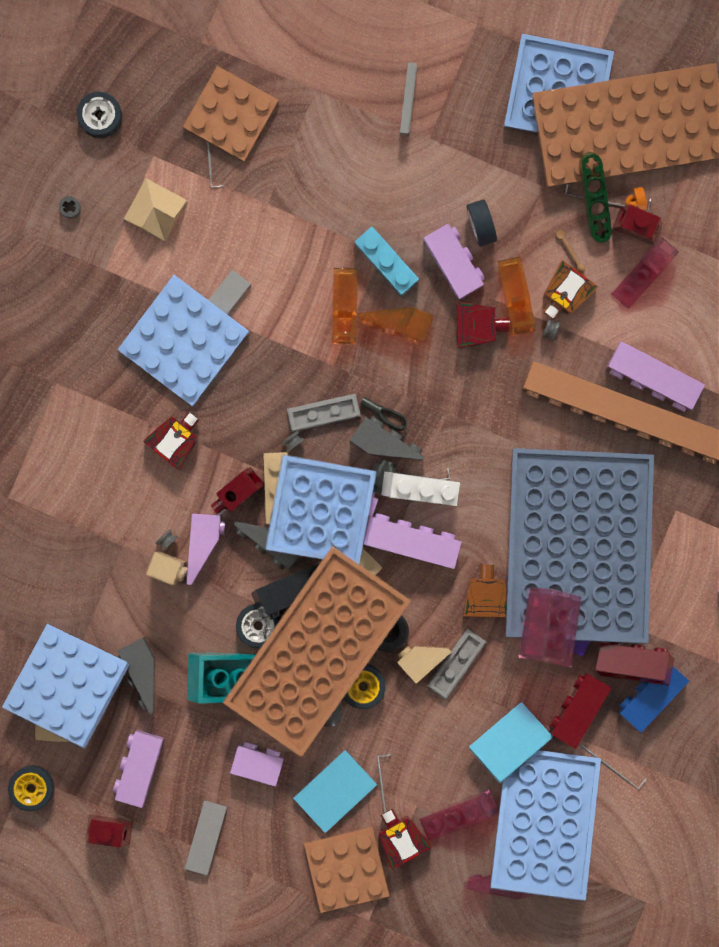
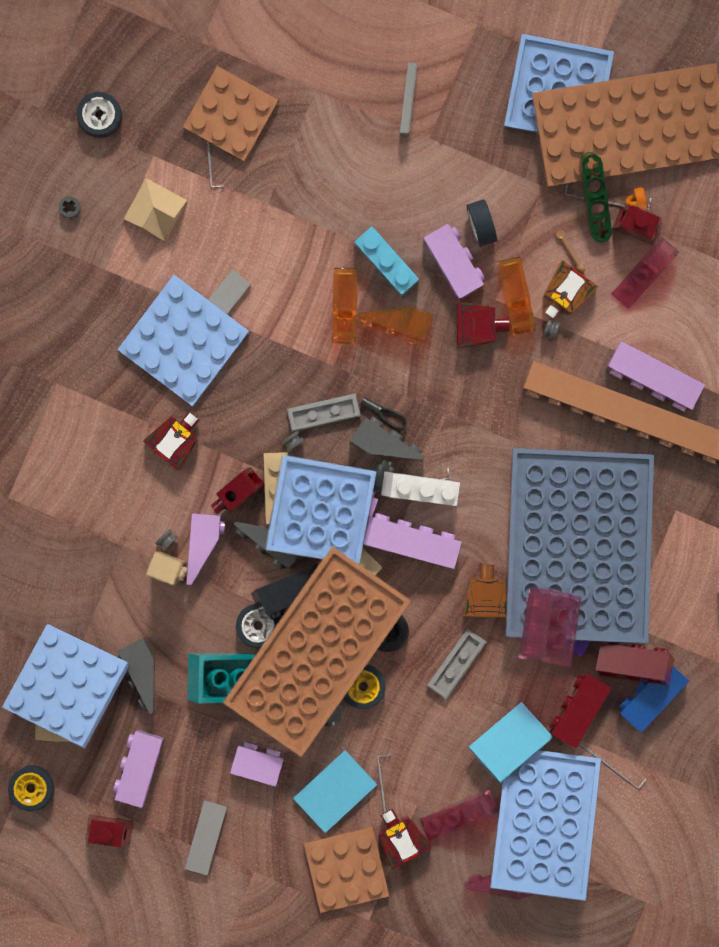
(421, 660): tan slope -> none

